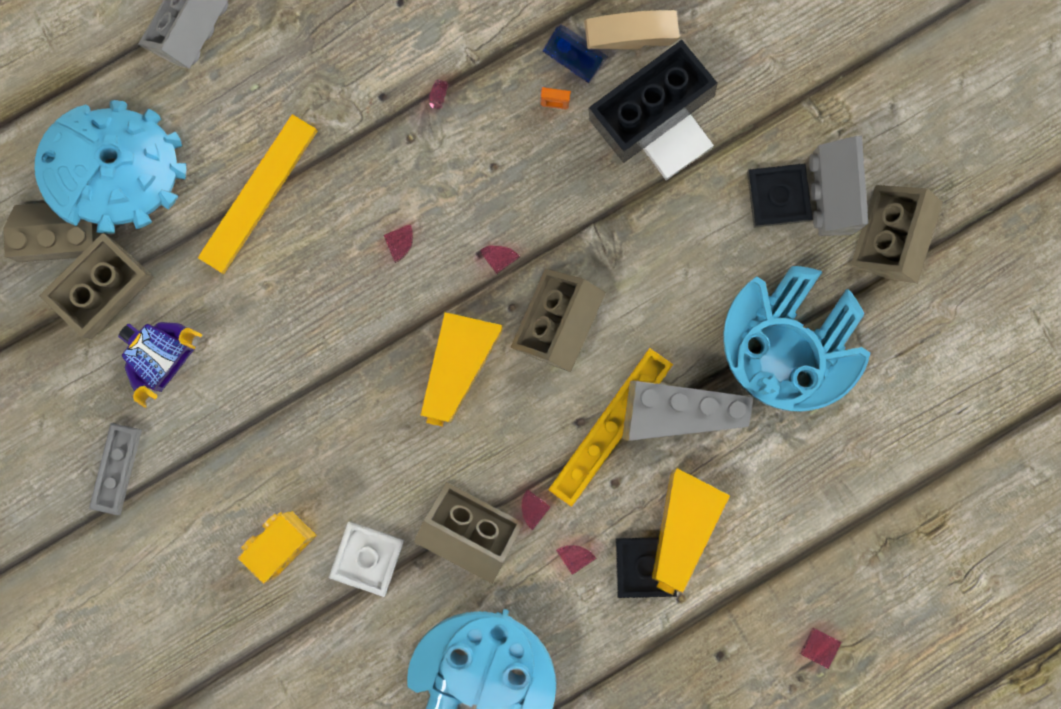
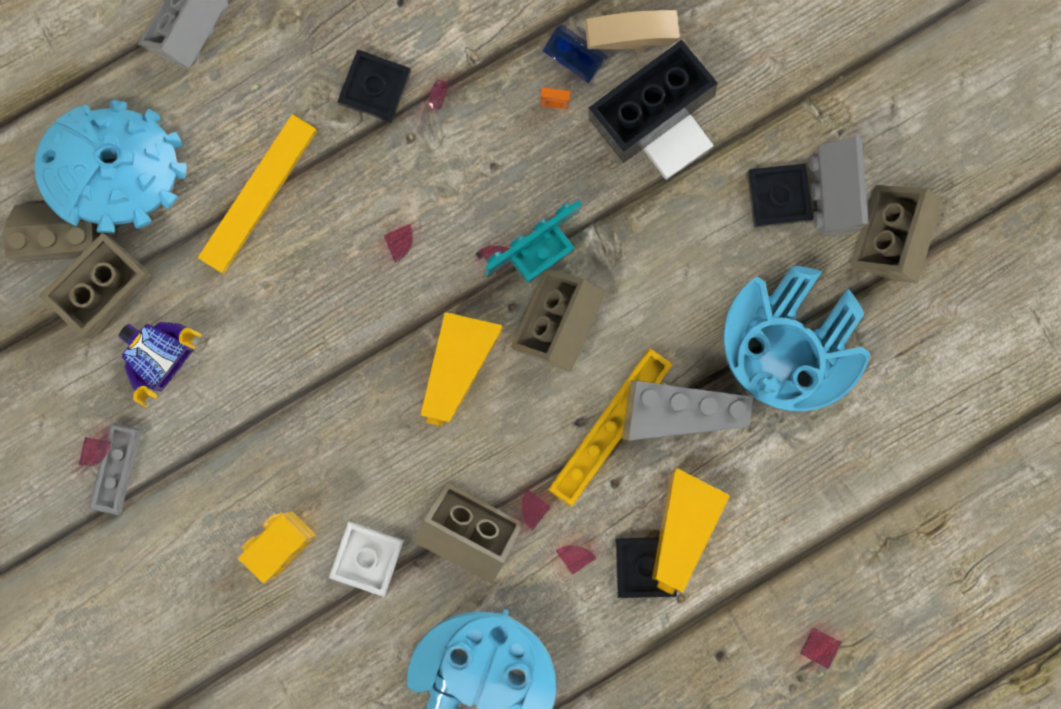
(93, 451): none -> clear pink tile
(374, 86): none -> black tile
(538, 250): none -> teal bracket

